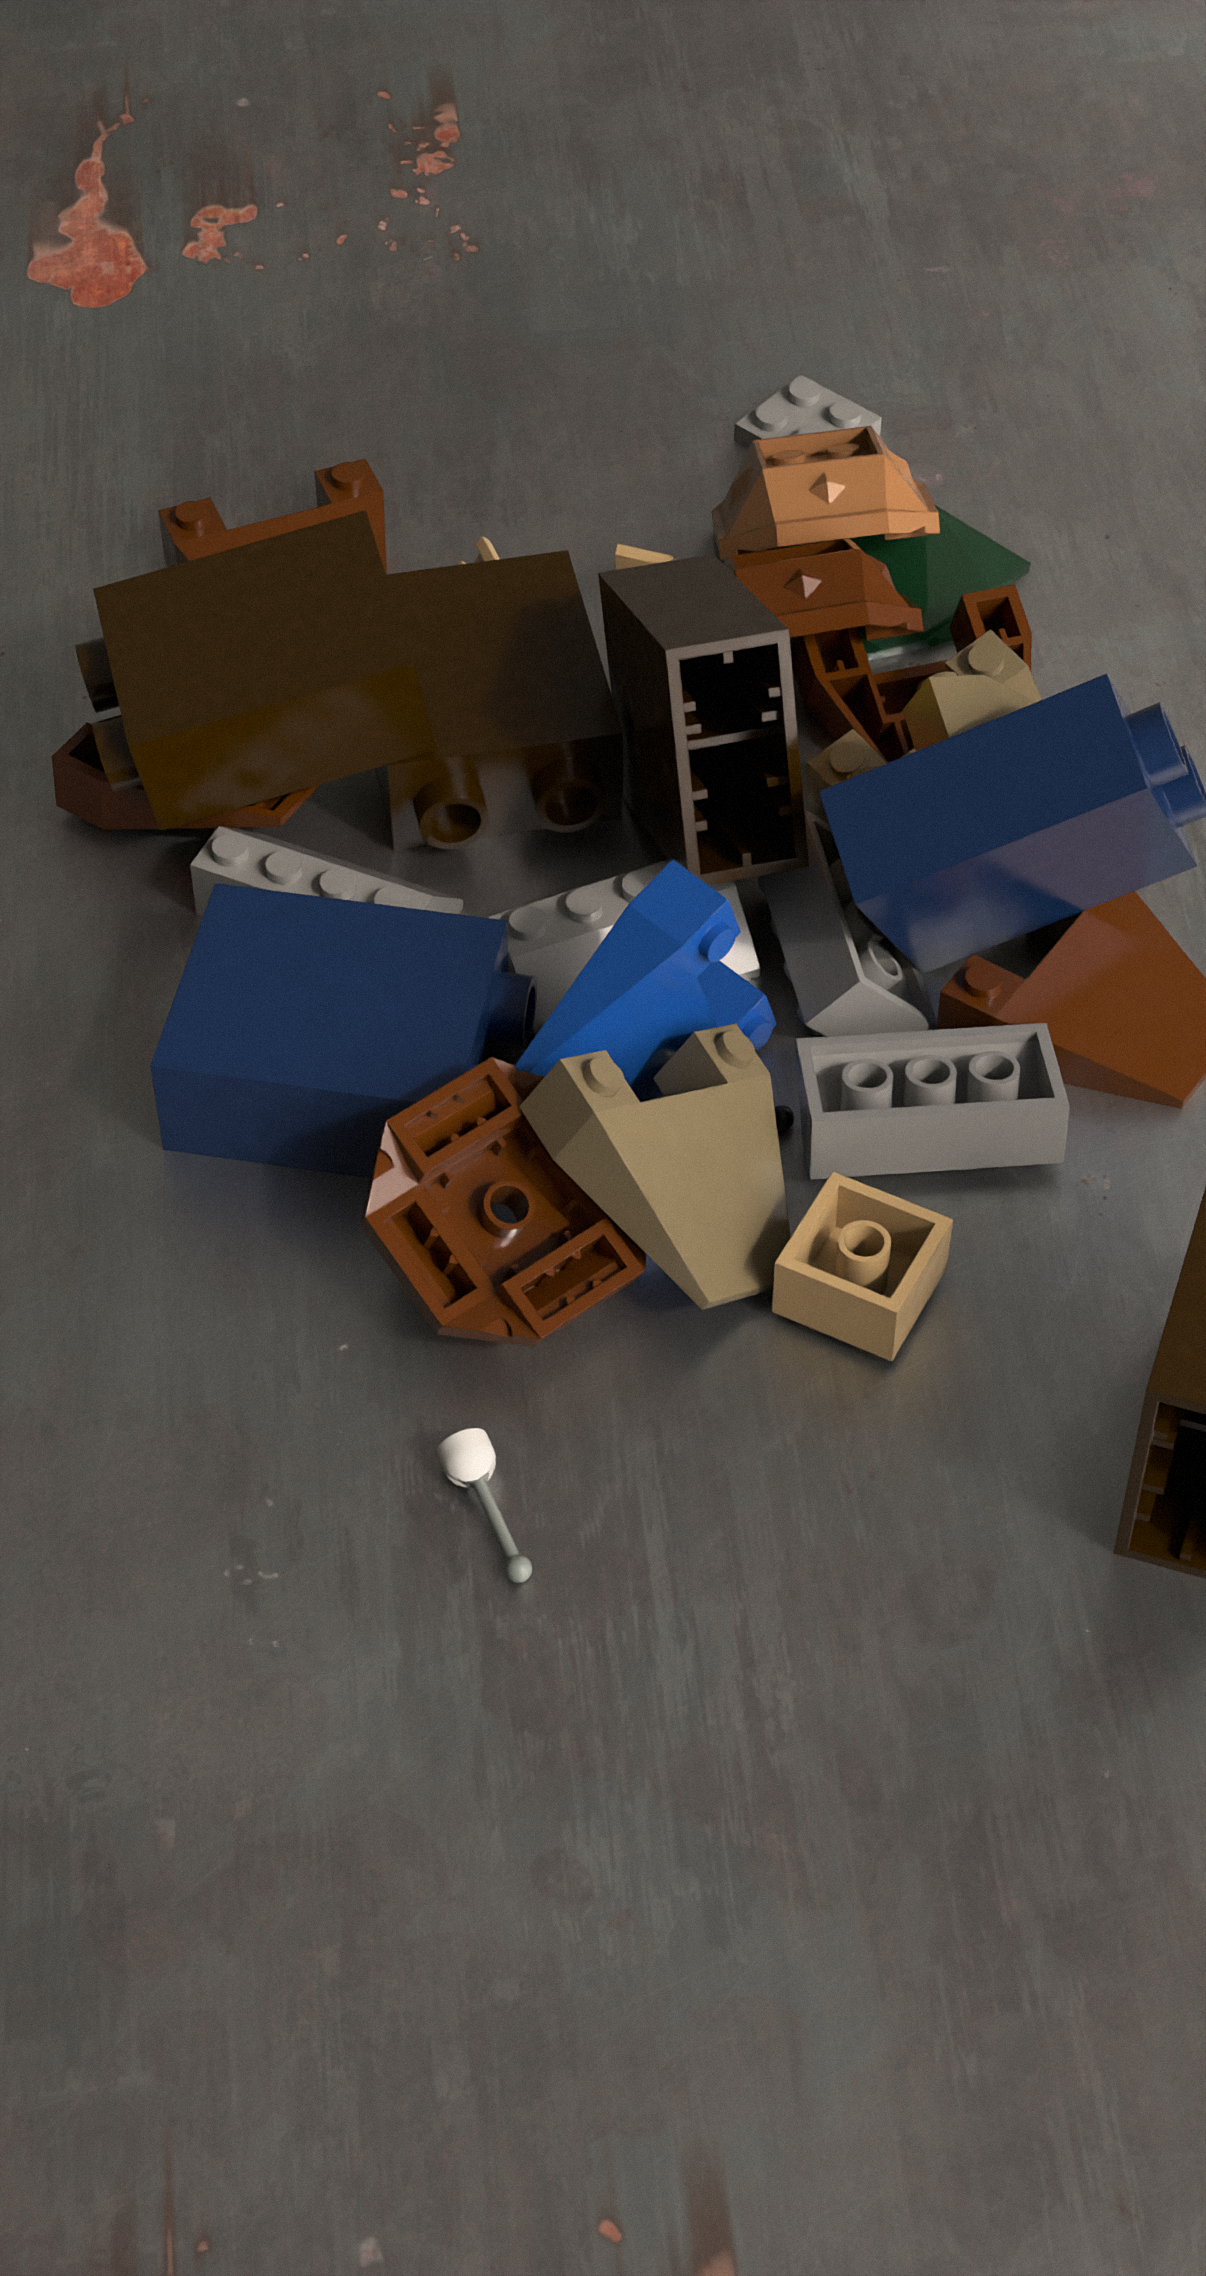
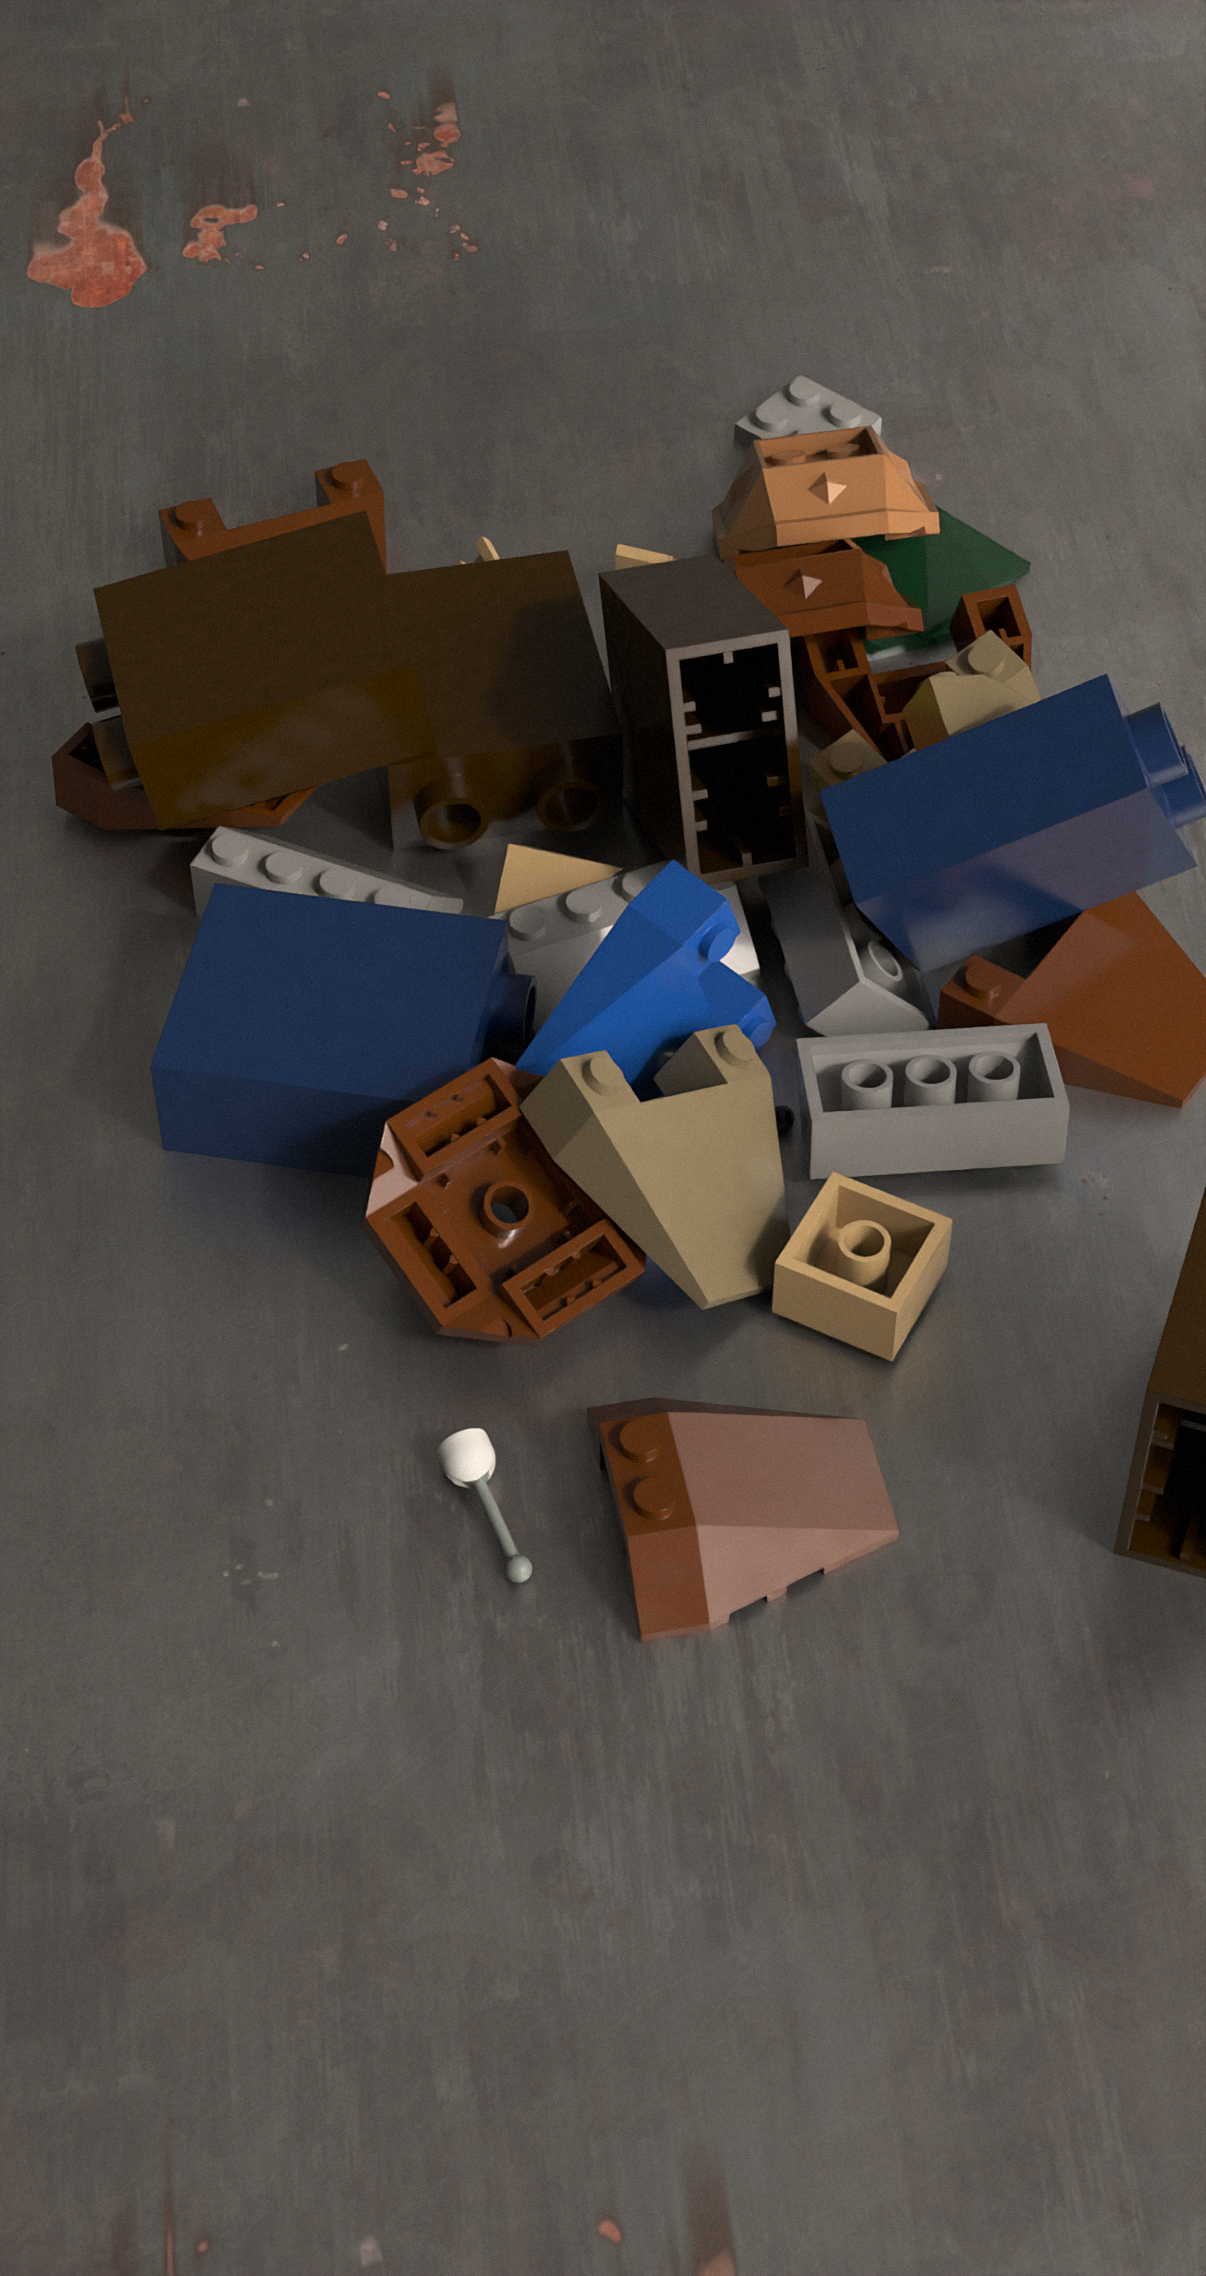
(541, 873): none -> tan slope
(734, 1504): none -> reddish brown wedge

